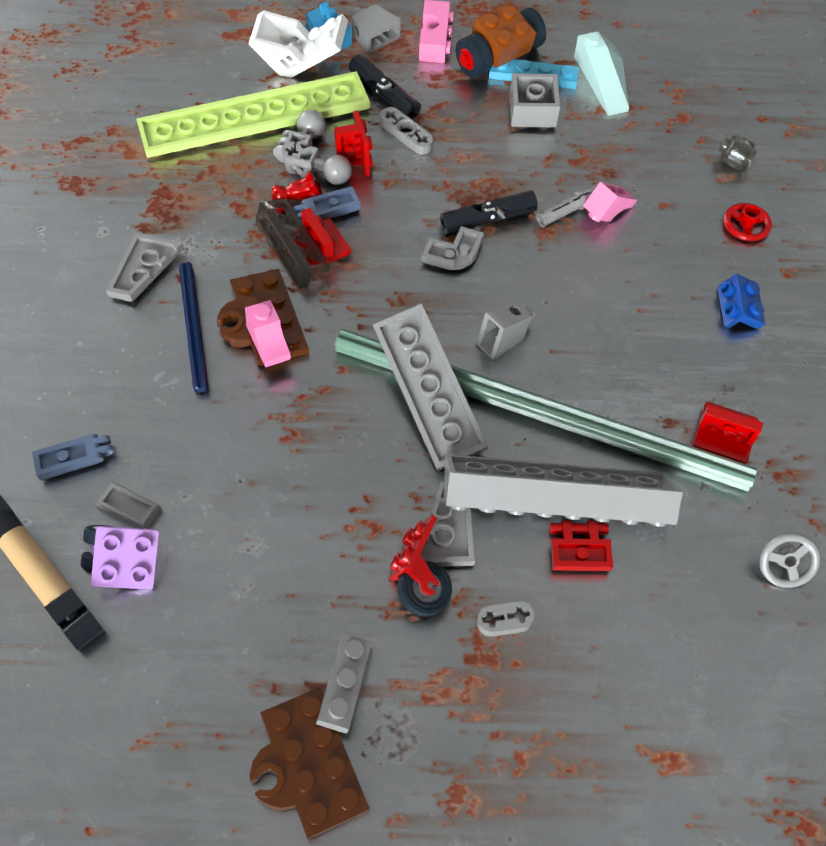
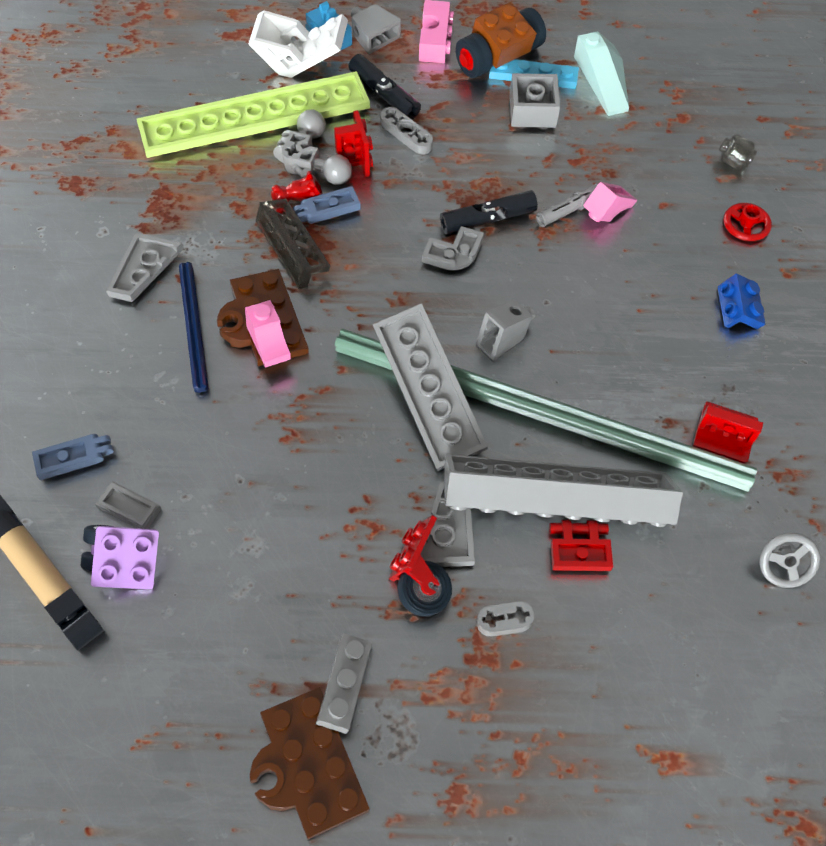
(325, 236): red bracket -> none

